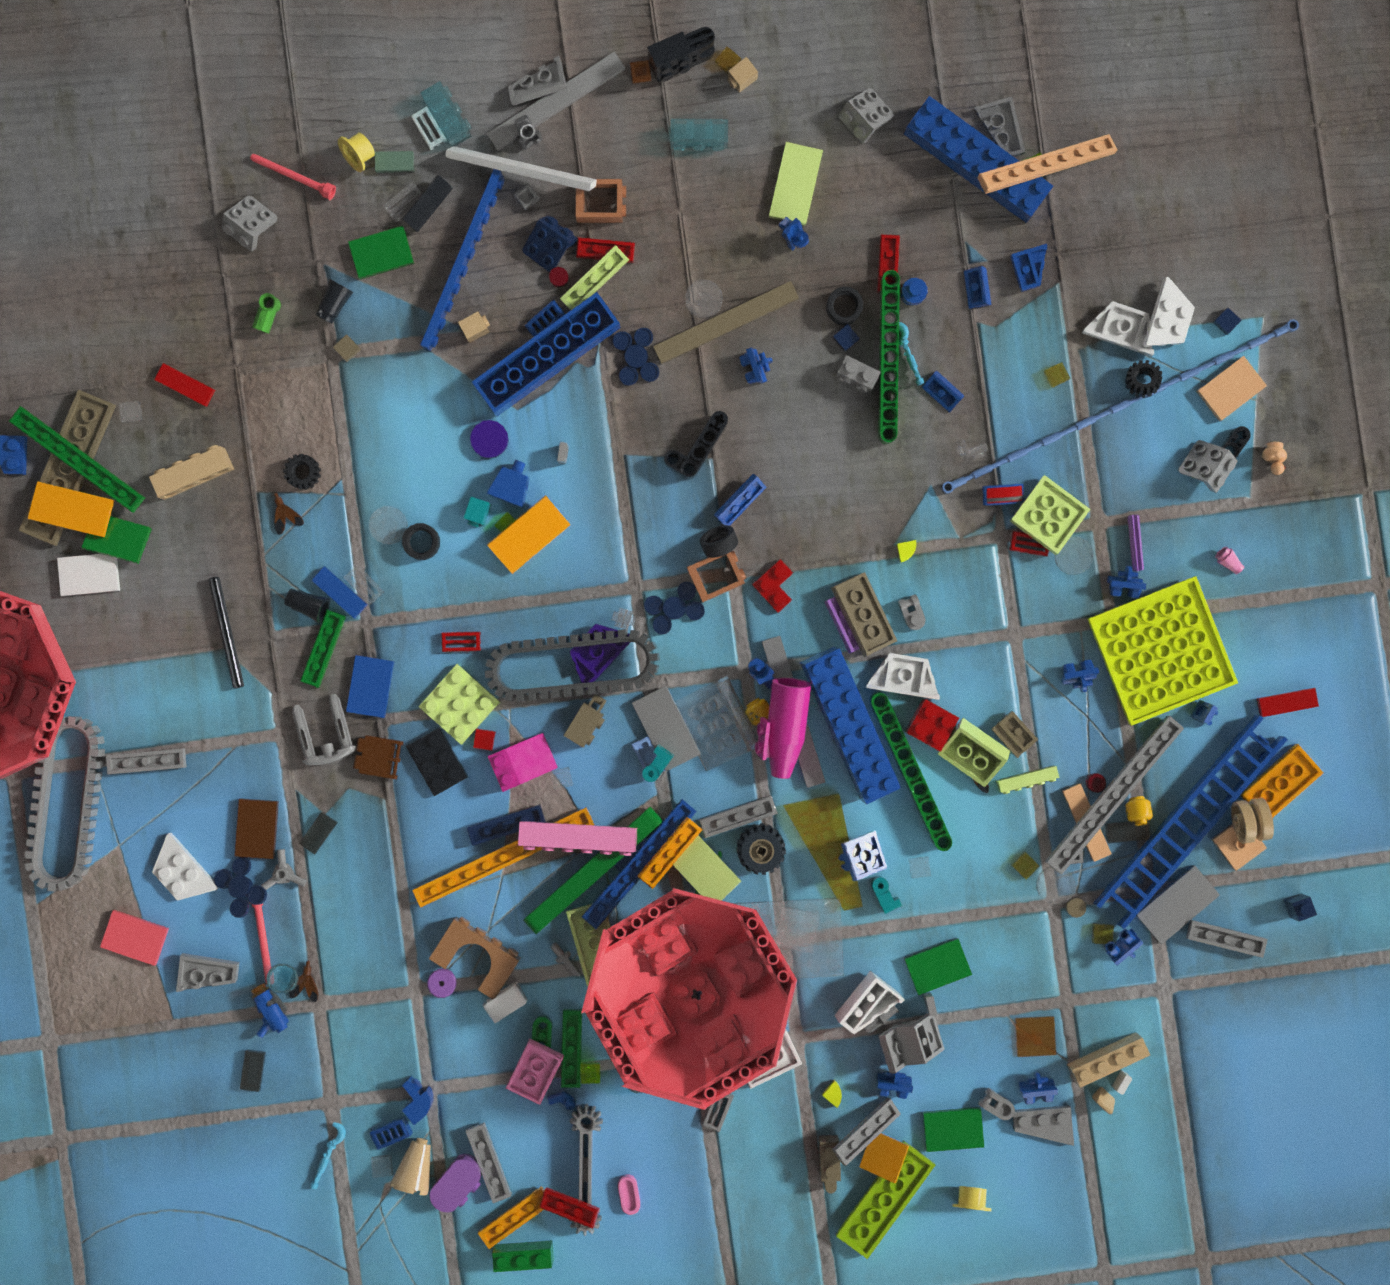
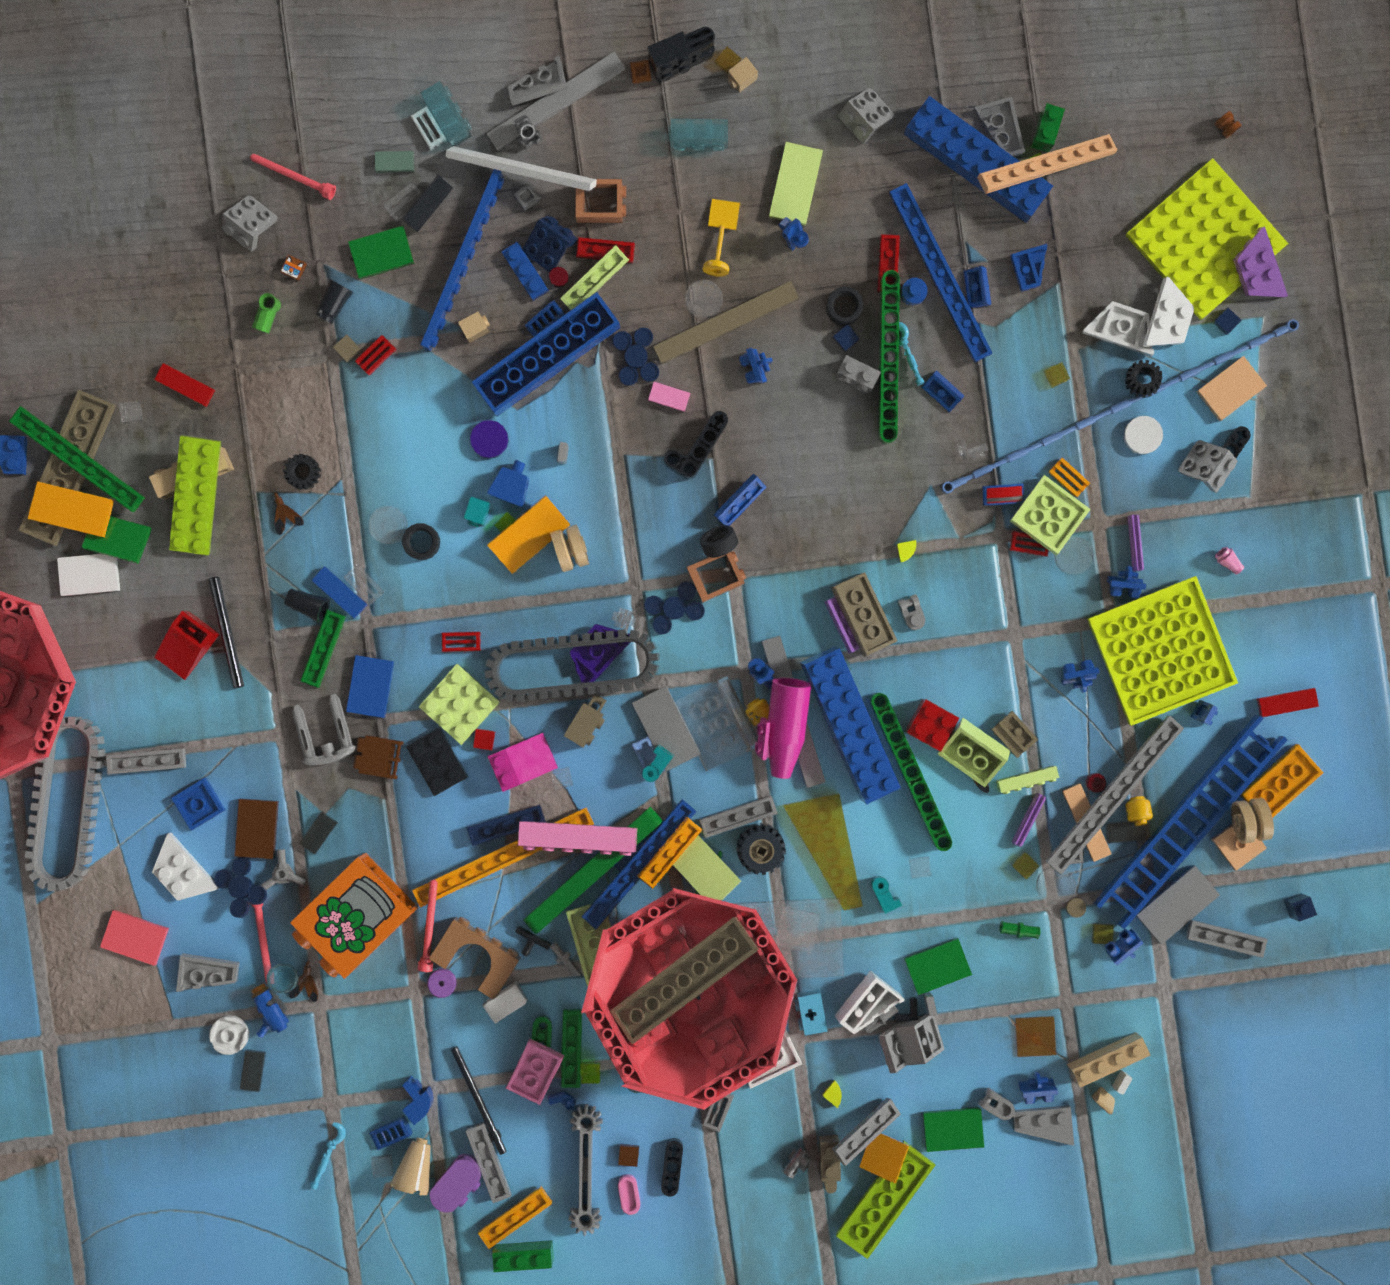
(185, 644): none -> red slope
(195, 495): none -> lime plate
(198, 804): none -> blue tile
(229, 1035): none -> white tile
(293, 267): none -> tile
(352, 916): none -> brick
(356, 150): light yellow piece -> none
(379, 341): none -> red tile
(425, 963): none -> coral piece
(494, 1133): none -> black bar
(525, 271): none -> blue plate
(532, 939): none -> black piece
(569, 1207): red tile -> none
(570, 548): none -> tan wheel
(628, 1155): none -> reddish brown tile
(665, 1180): none -> black beam
(669, 396): none -> bright pink tile
(684, 980): none -> dark tan plate
(723, 216): none -> yellow piece
(769, 585): red plate -> none
(798, 1160): none -> flat silver plate
(815, 1023): none -> medium azure brick
(862, 856): piece -> none
(894, 1081): blue hips -> none
(905, 676): white wing -> none
(913, 1015): none -> black piece
(940, 273): none -> blue plate
(972, 1198): light yellow piece -> none
(1019, 930): none -> green pin
(1029, 819): none -> medium lavender axle
(1047, 127): none -> green brick
(1081, 488): none -> light orange tile
(1143, 435): none -> white tile
(1200, 234): none -> neon yellow plate
(1227, 124): none -> dark orange wheel
(1259, 268): none -> medium lavender wing
(1275, 454): light nougat animal -> none

